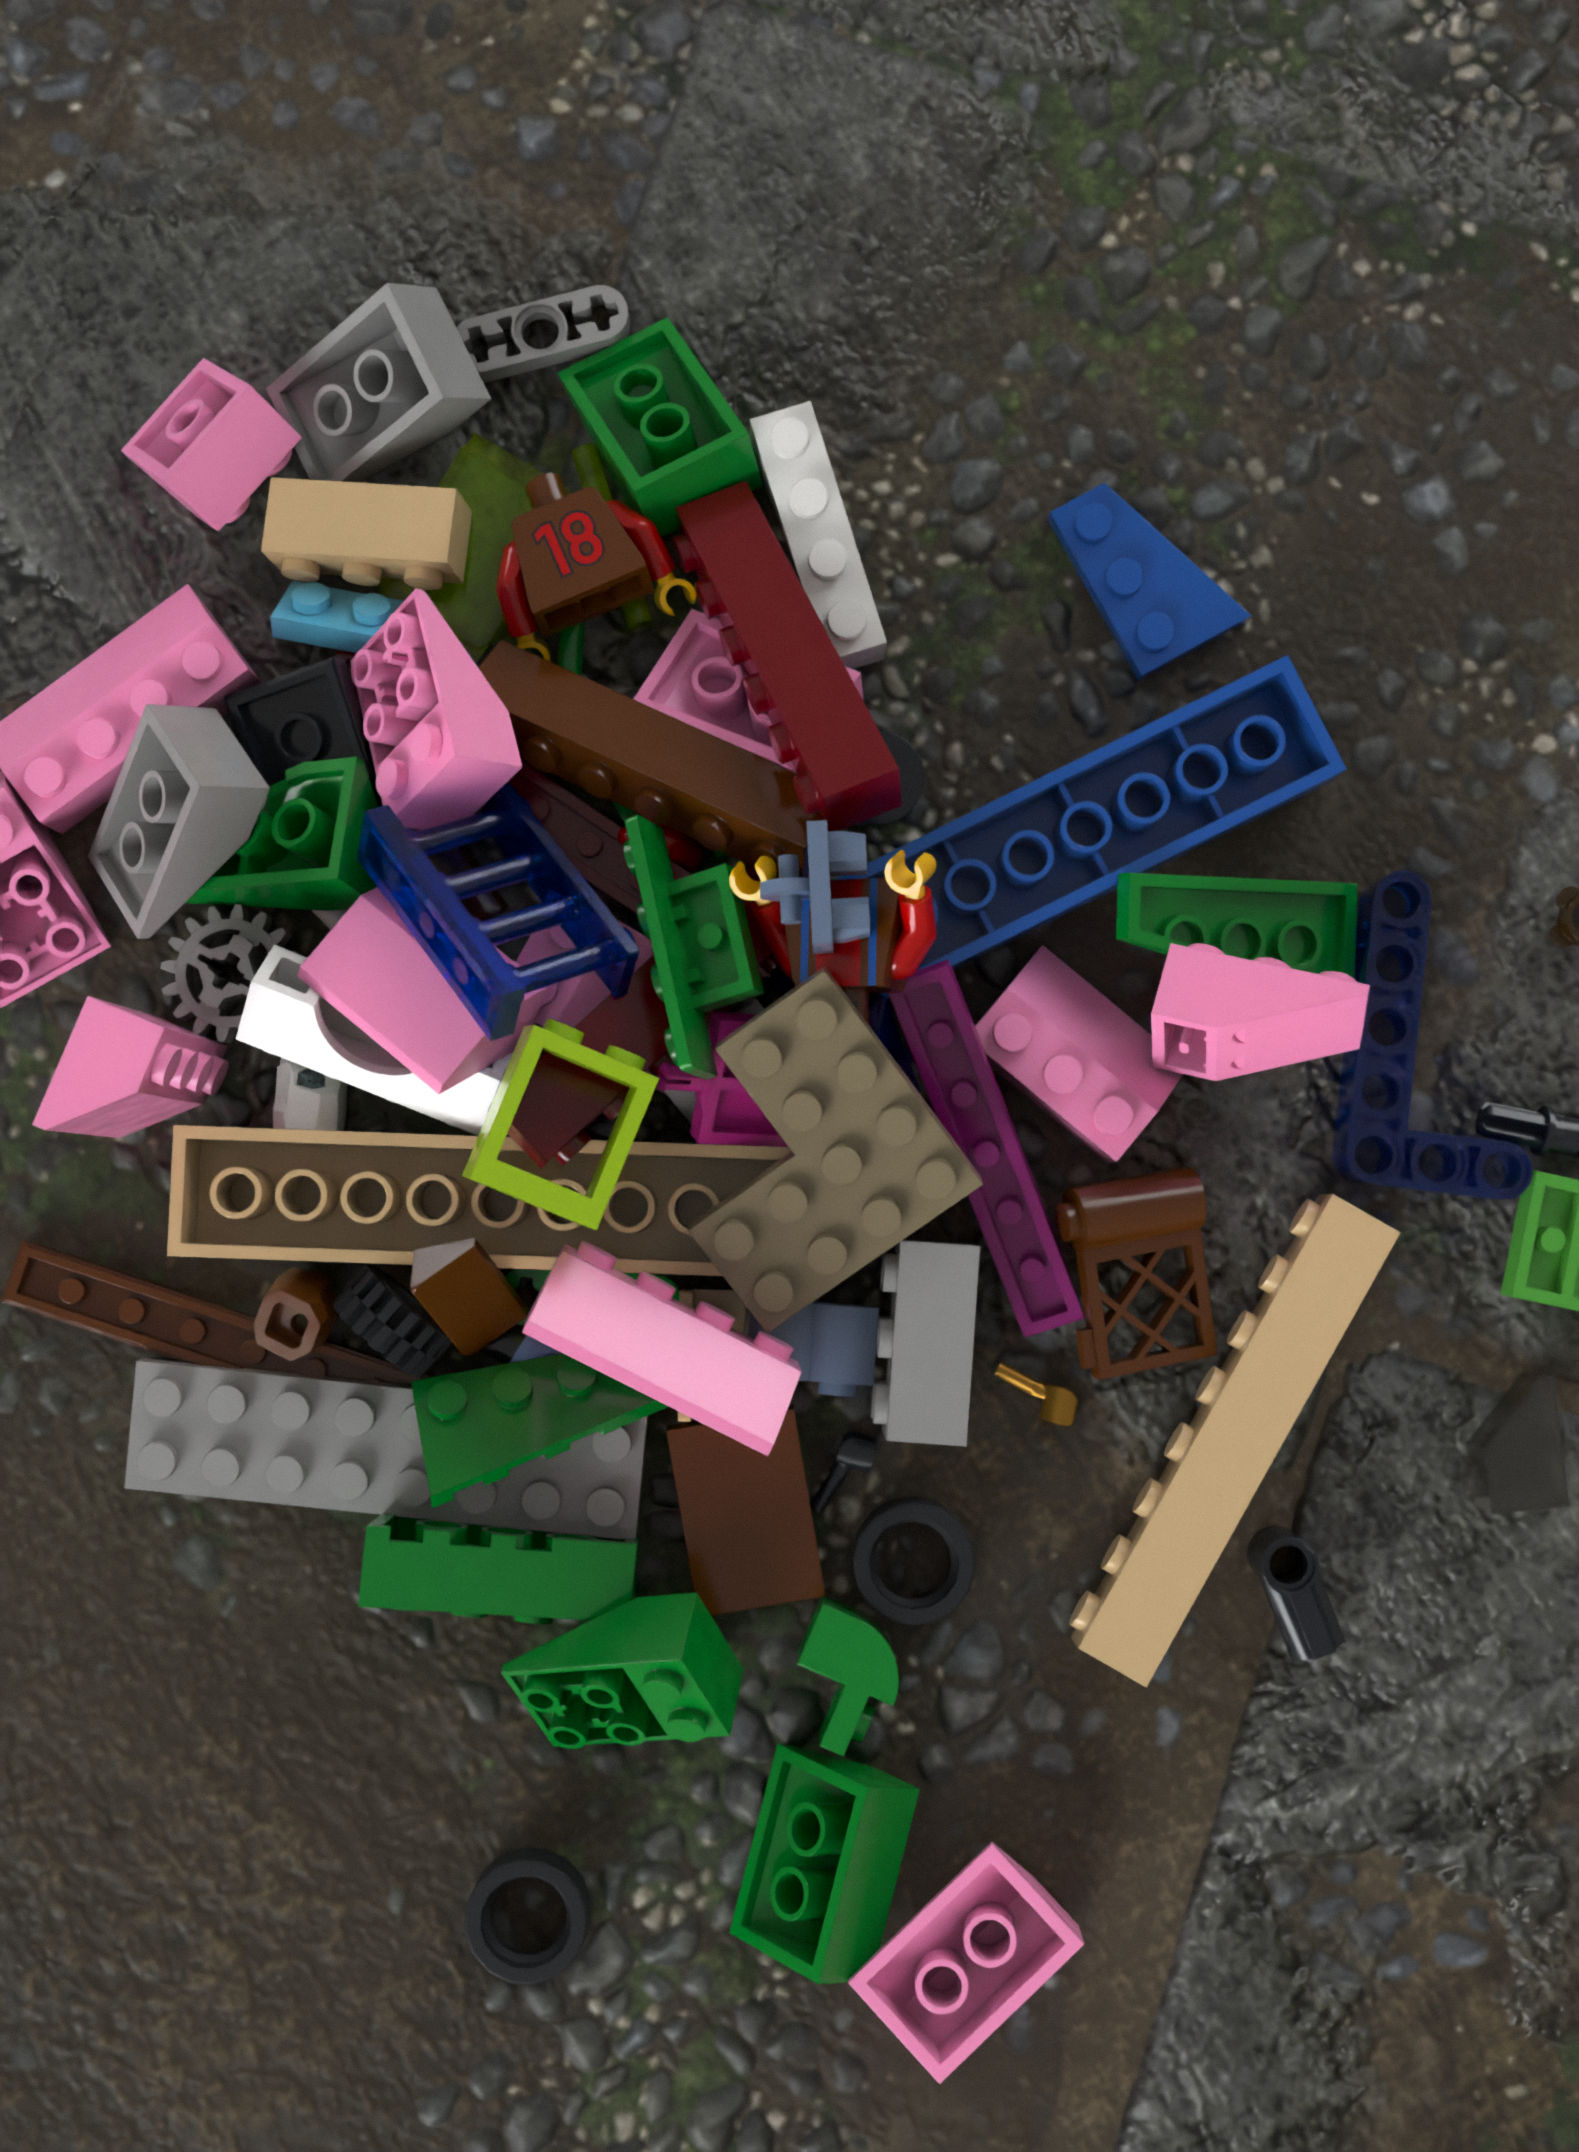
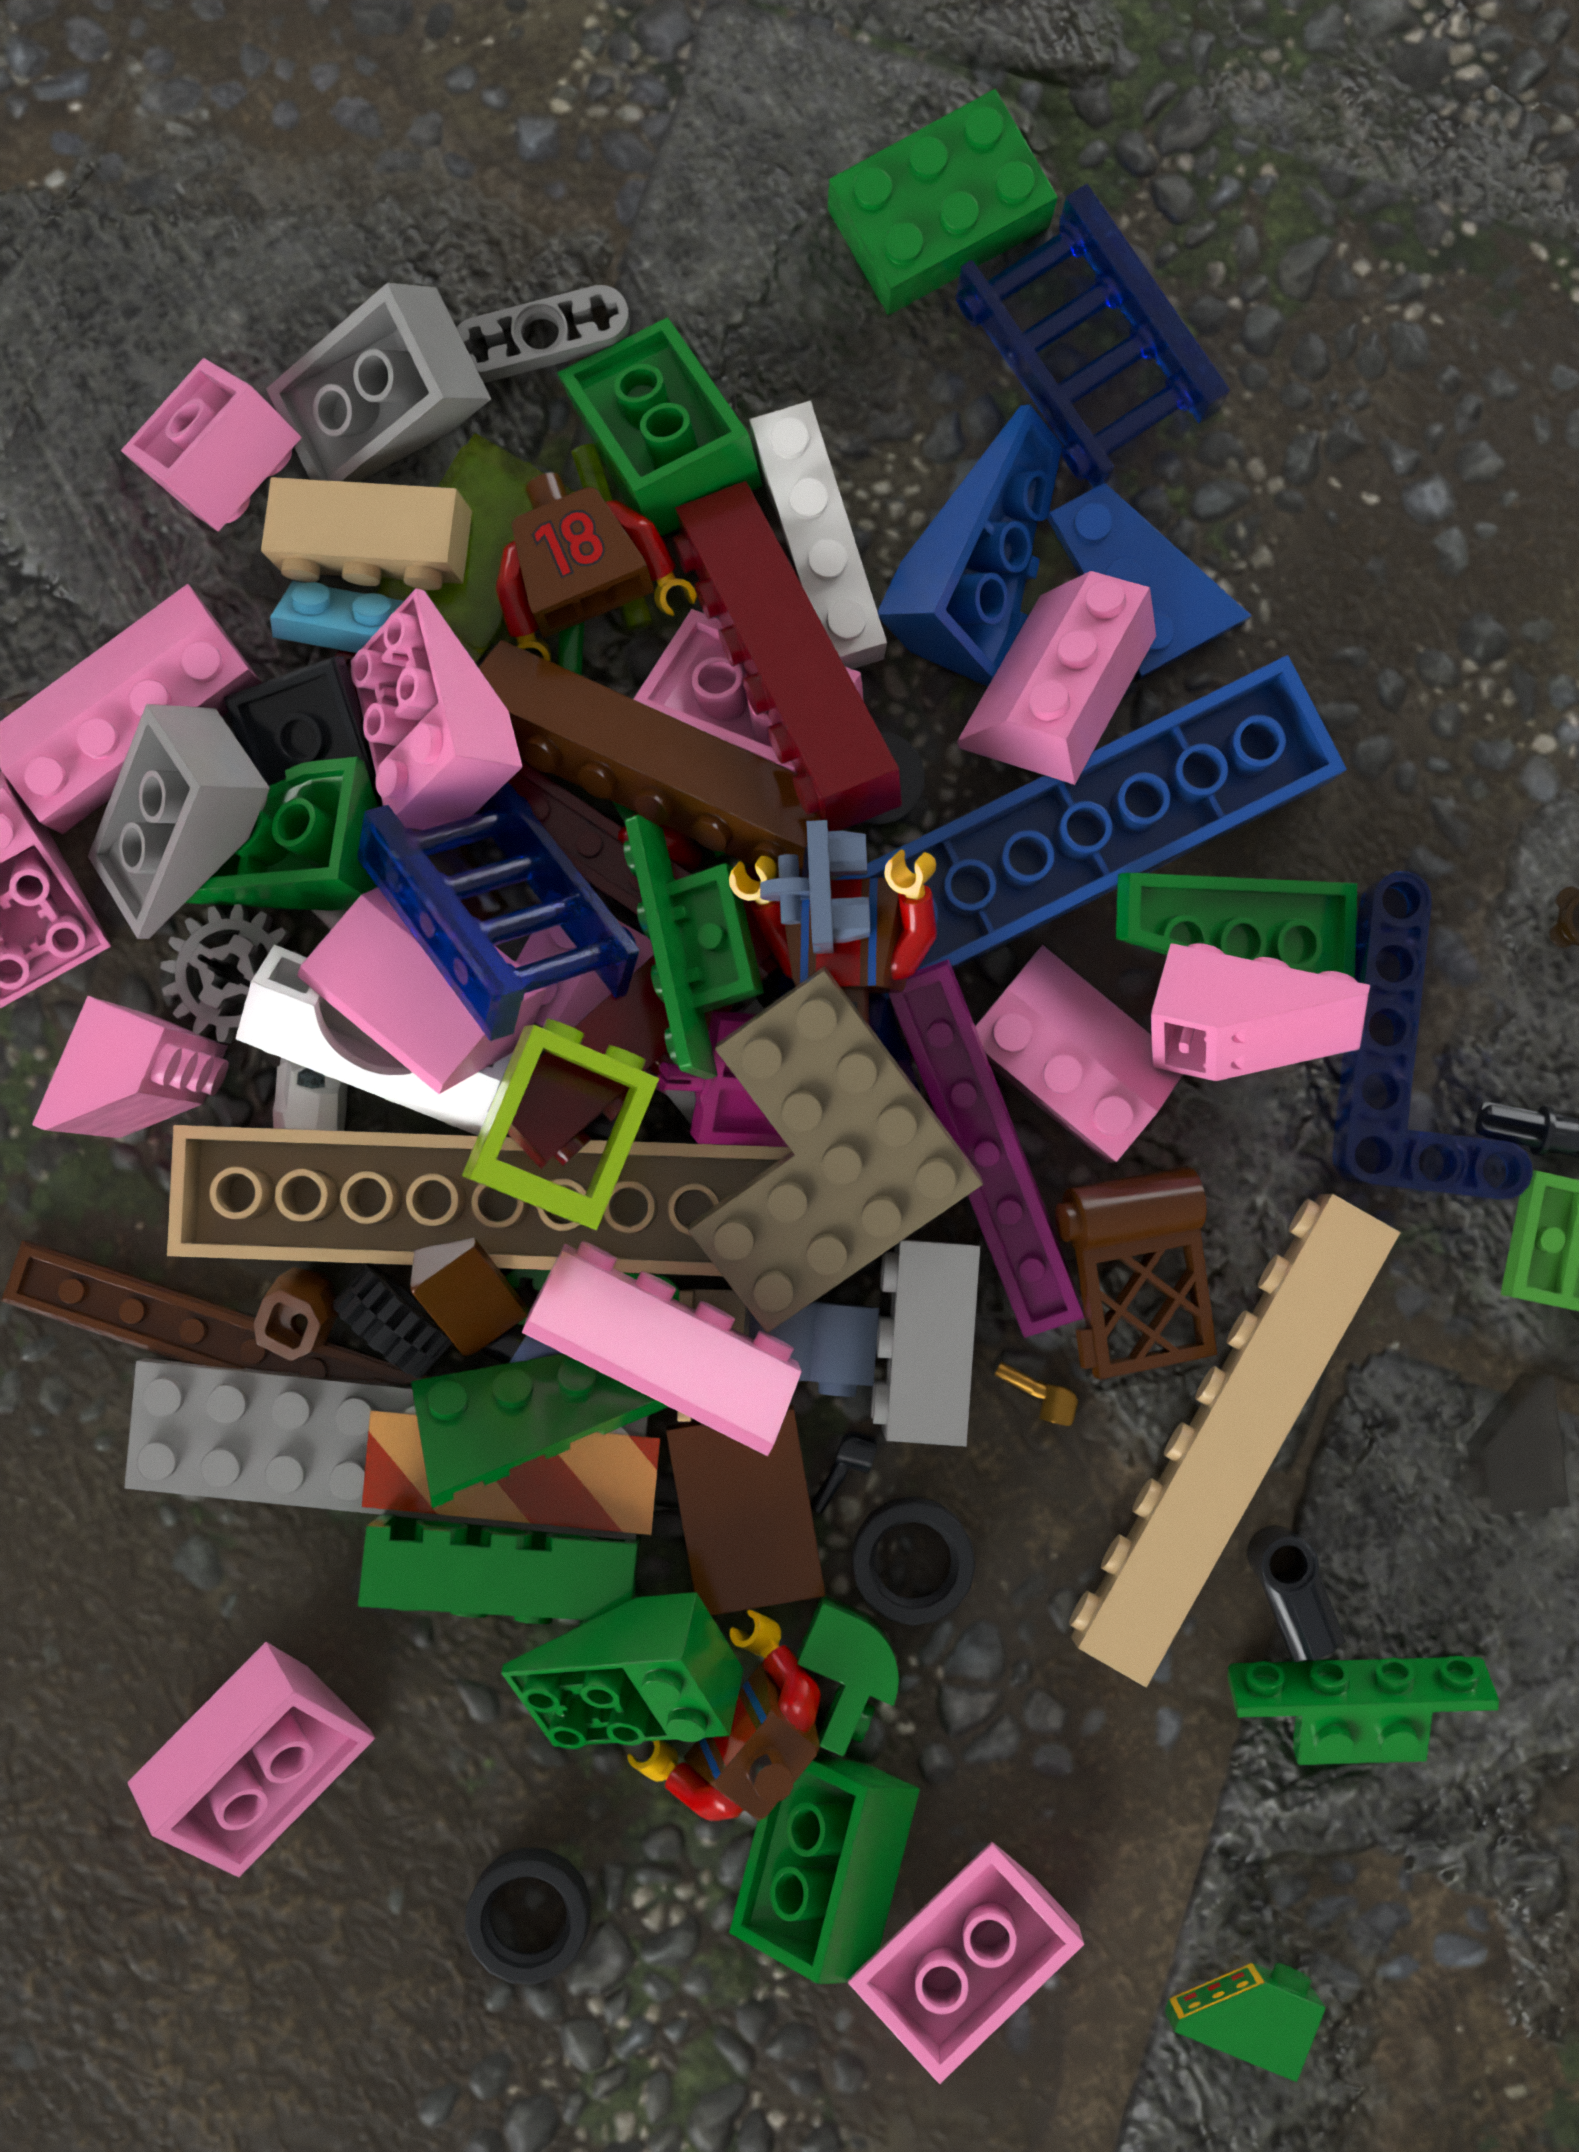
(248, 1762): none -> bright pink slope
(594, 1485): none -> clear orange sticker
(768, 1741): none -> torso
(940, 200): none -> green brick
(968, 571): none -> blue wedge
(1064, 676): none -> bright pink slope
(1121, 284): none -> clear blue fence
(1253, 2016): none -> green slope
(1361, 1706): none -> green bracket

